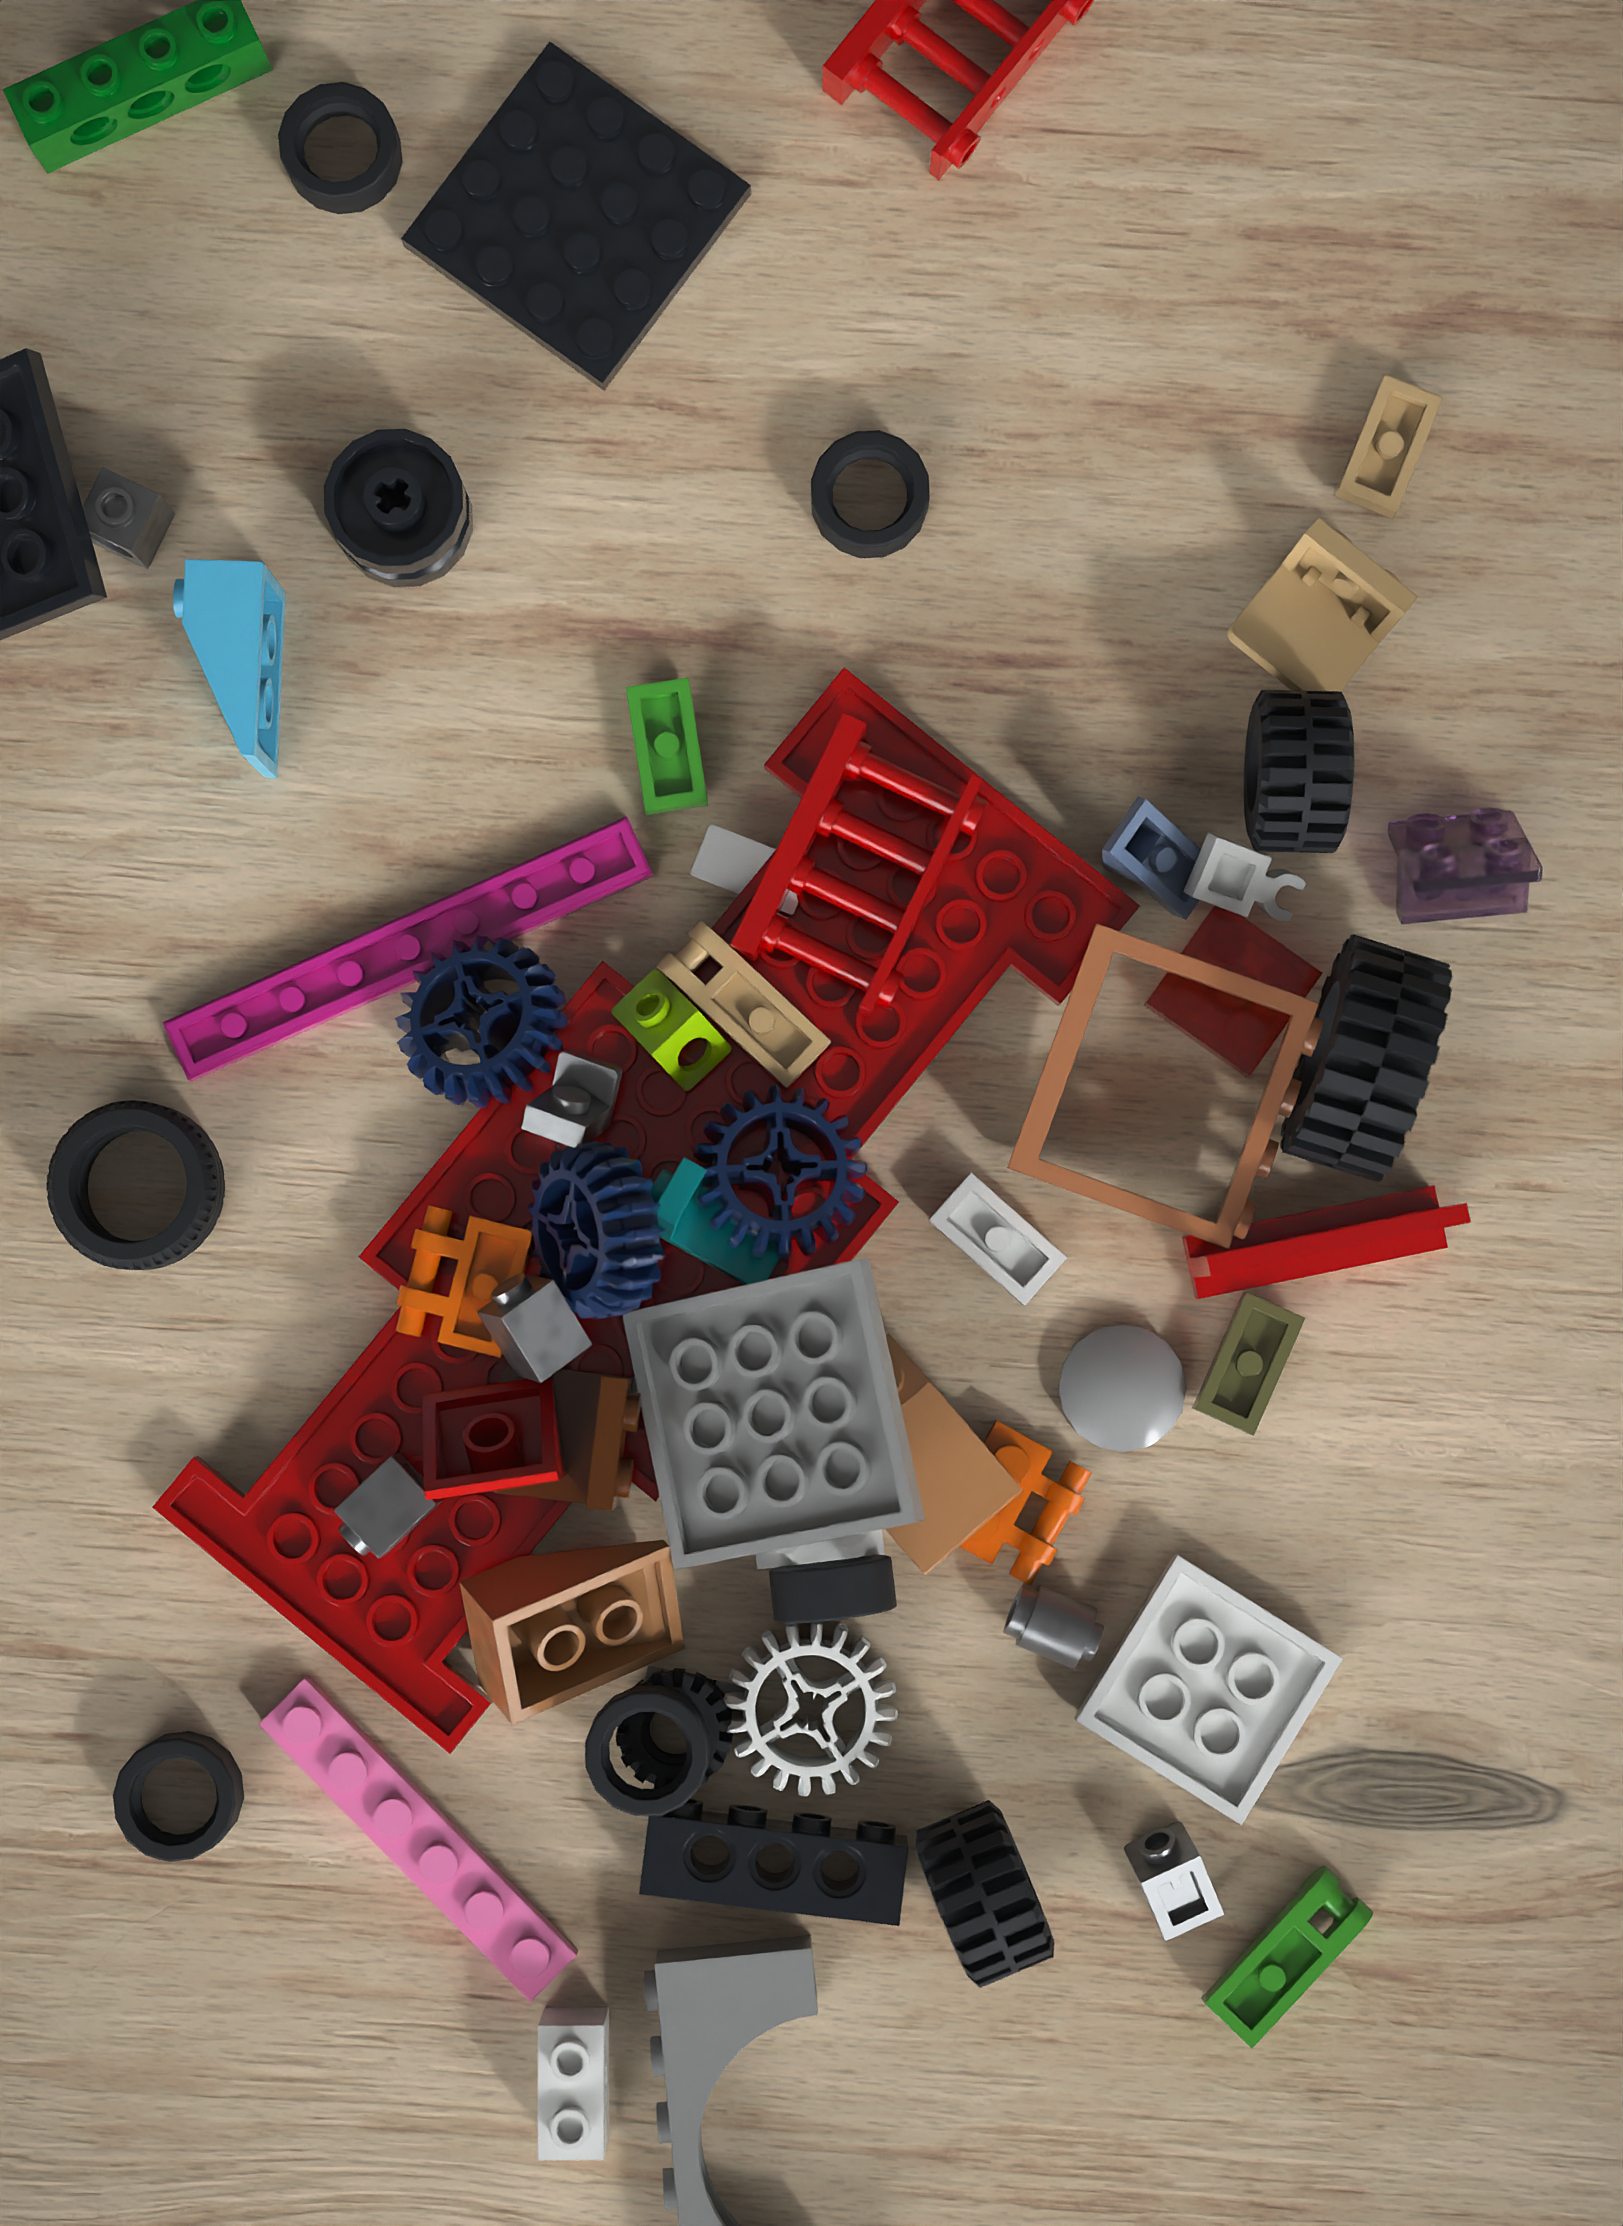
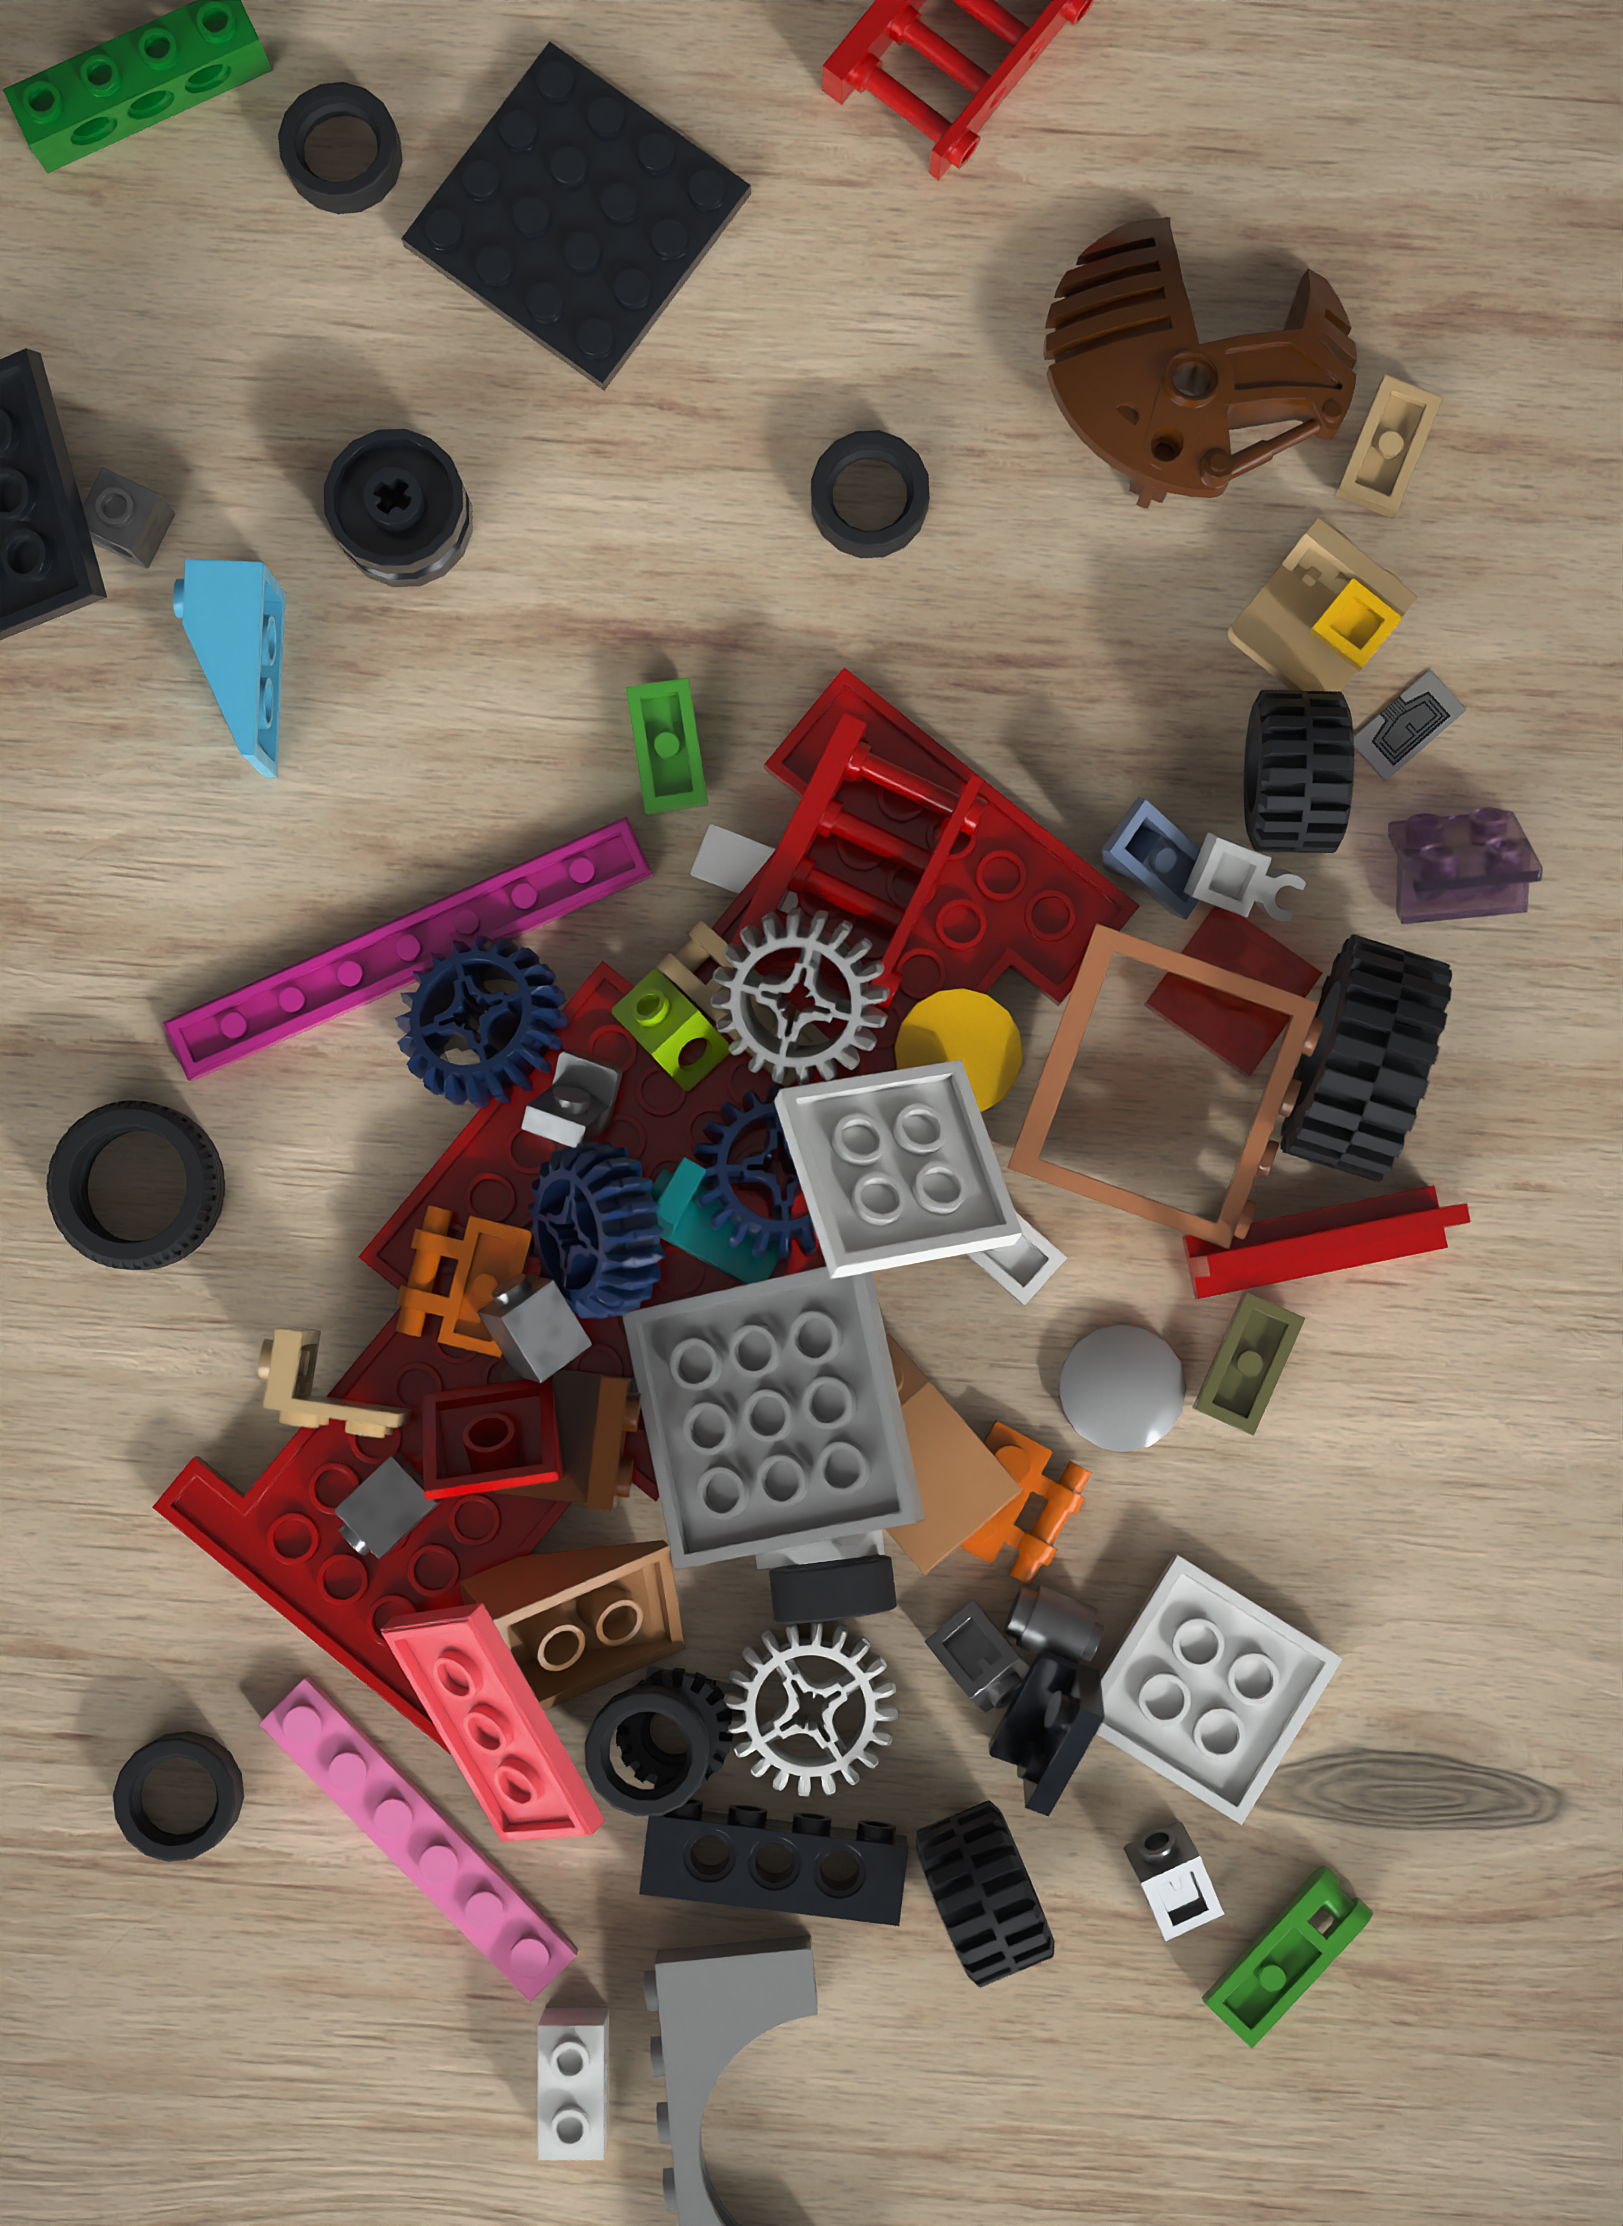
(290, 1369): none -> tan bracket
(492, 1723): none -> coral tile
(772, 988): none -> light grey gear
(897, 1168): none -> white plate
(964, 1028): none -> yellow tile
(979, 1658): none -> flat silver bracket
(1049, 1727): none -> black bracket
(1132, 342): none -> reddish brown piece
(1356, 624): none -> yellow tile
(1408, 725): none -> sticker

